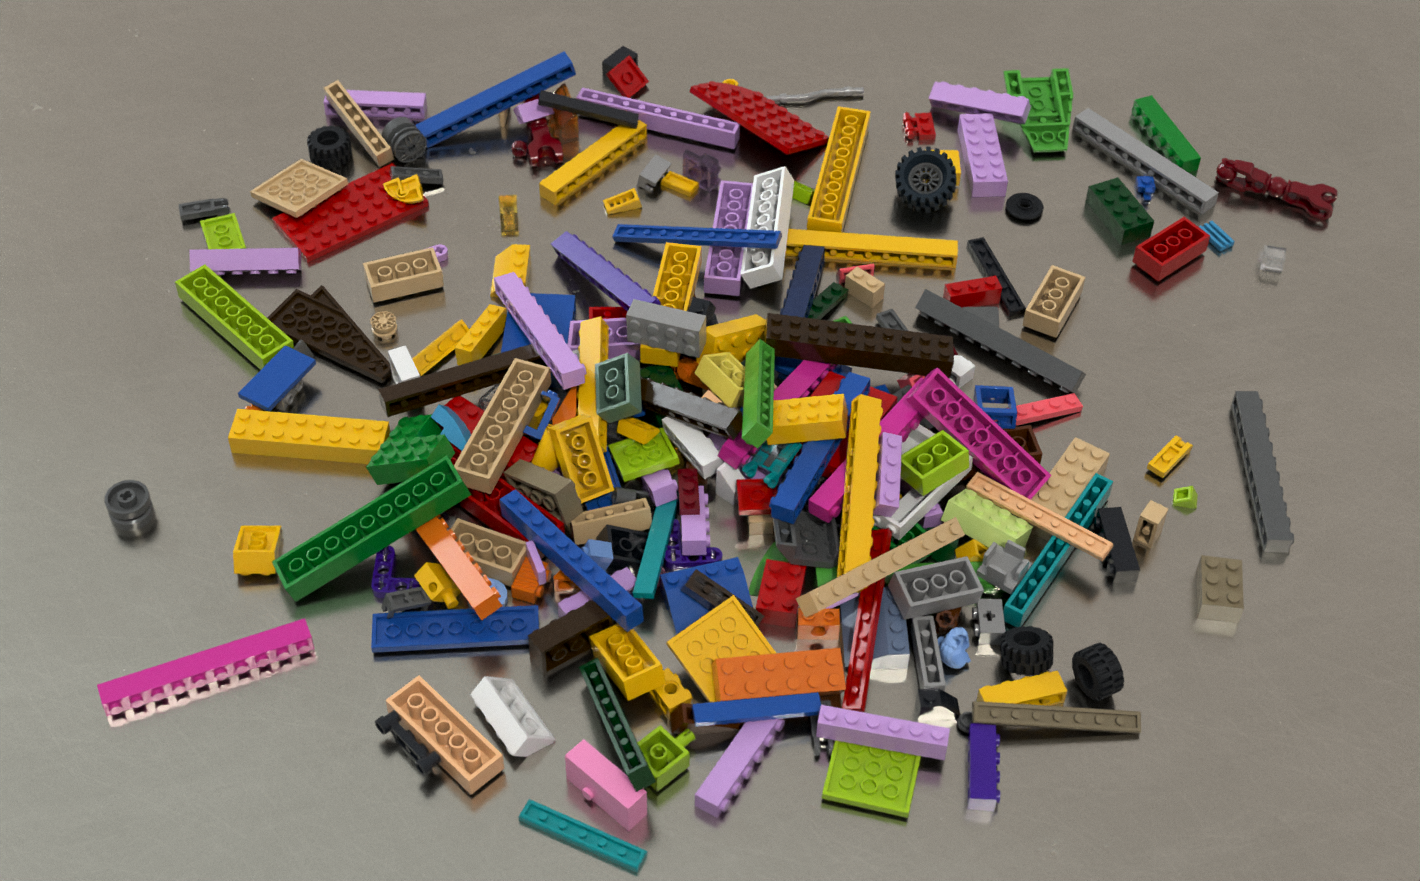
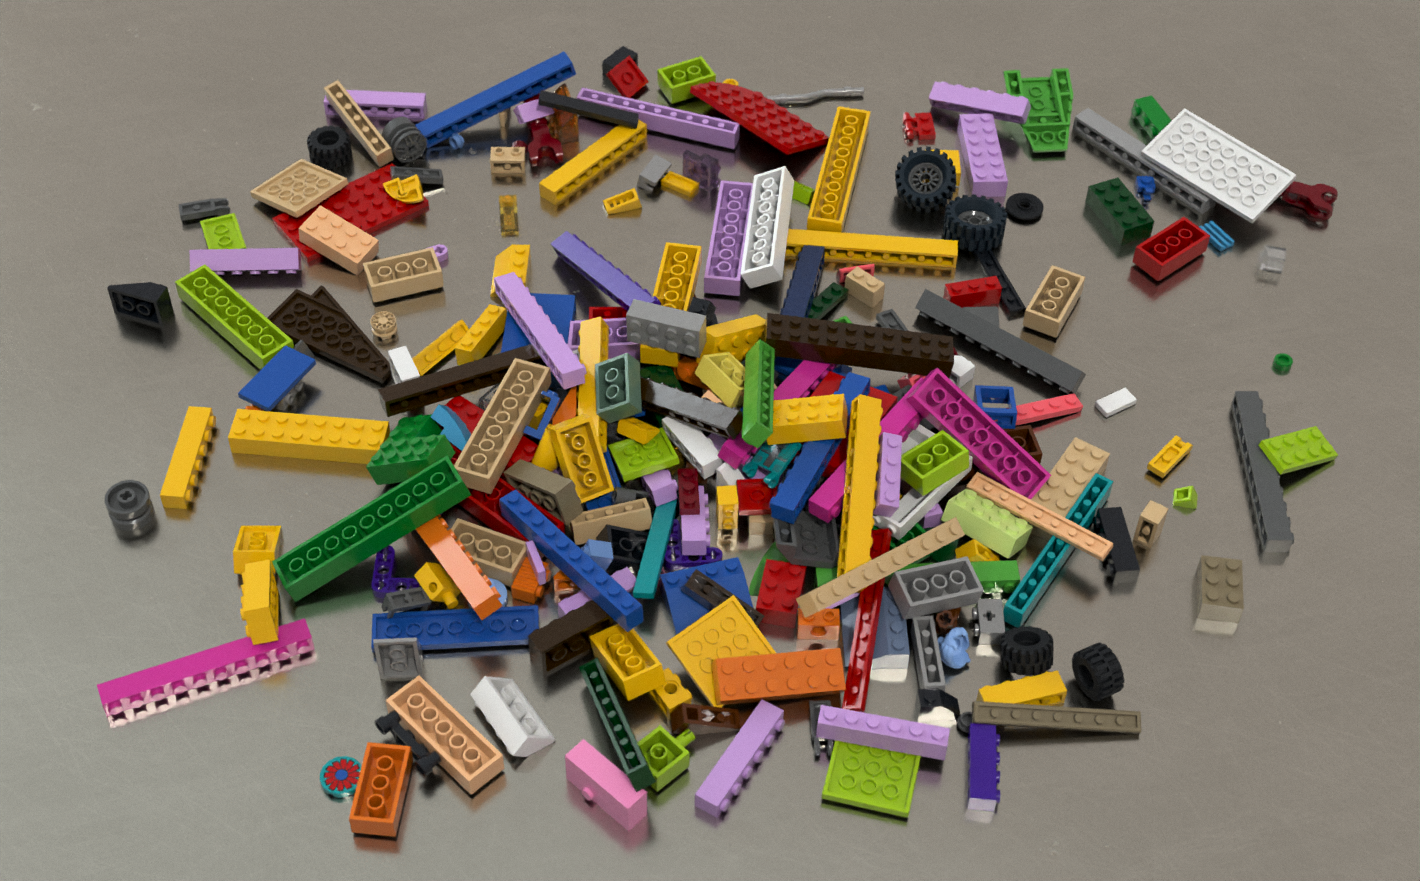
(142, 302): none -> black slope
(187, 458): none -> yellow brick
(260, 602): none -> yellow brick
(338, 240): none -> light nougat brick
(340, 776): none -> tile
(381, 789): none -> orange brick
(399, 657): none -> light grey slope
(456, 141): none -> medium blue plate
(508, 160): none -> tan brick
(583, 835): teal tile -> none
(678, 78): none -> lime brick
(697, 236): blue plate -> none
(727, 507): none -> yellow brick
(756, 709): blue tile -> none
(975, 222): none -> black wheel
(1004, 566): light grey panel -> none
(1115, 402): none -> white tile
(1218, 165): none -> white plate
(1282, 362): none -> green tile
(1298, 450): none -> lime plate

